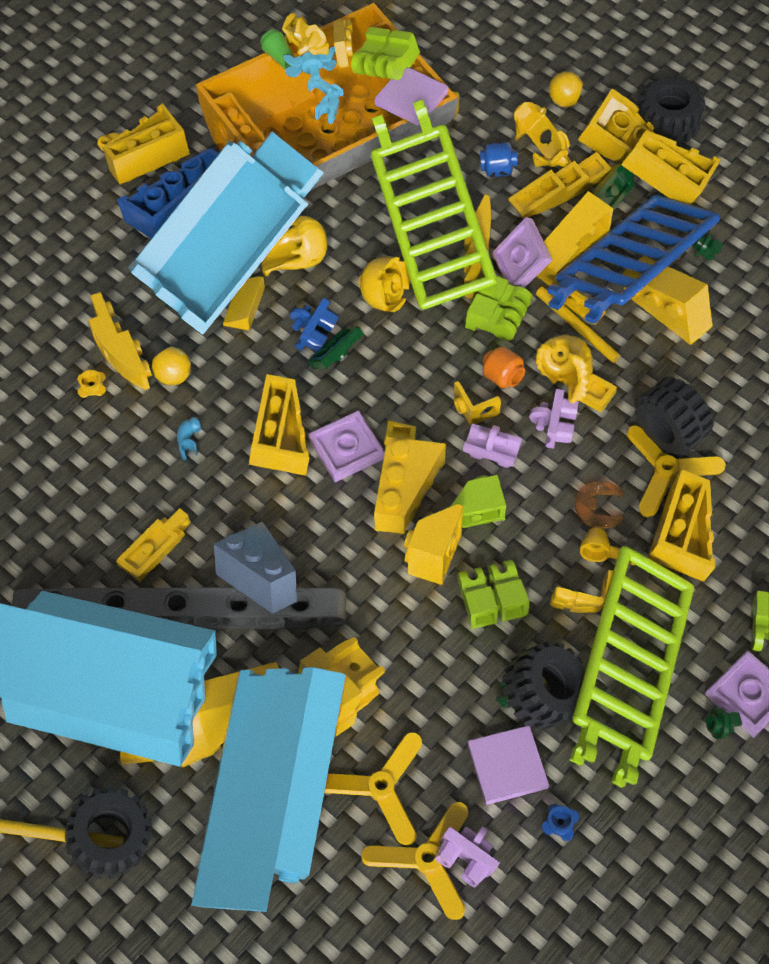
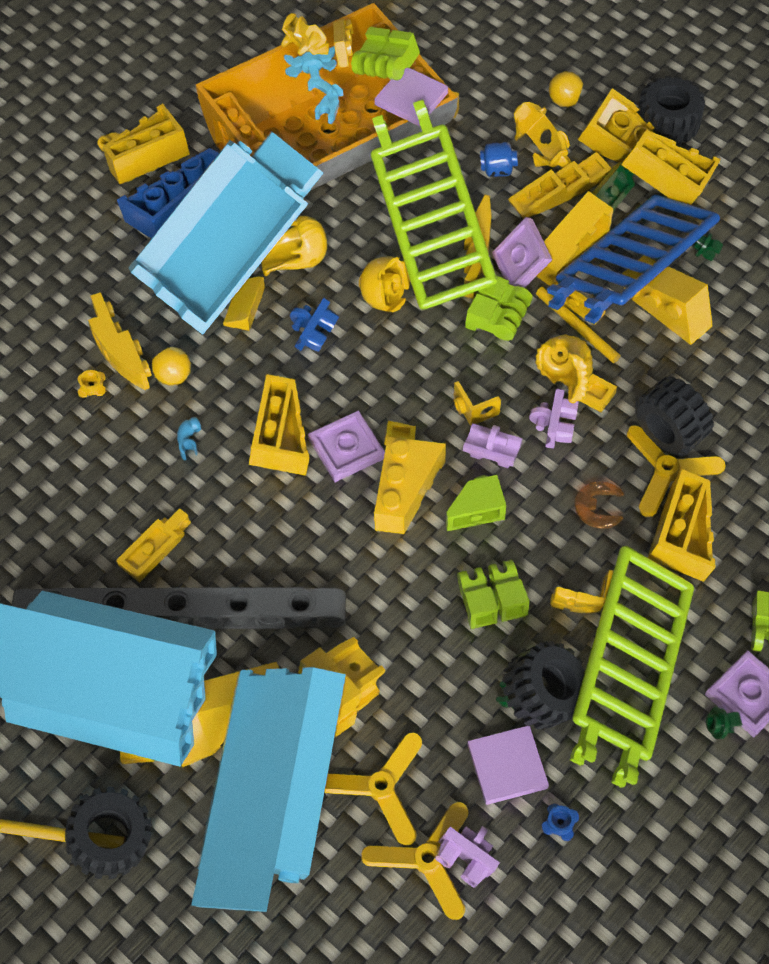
(257, 567): sand blue wedge -> none
(276, 47): bright green cone -> none
(336, 348): dark green plate -> none
(434, 544): yellow slope -> none
(503, 367): orange head -> none
(597, 548): yellow bar -> none

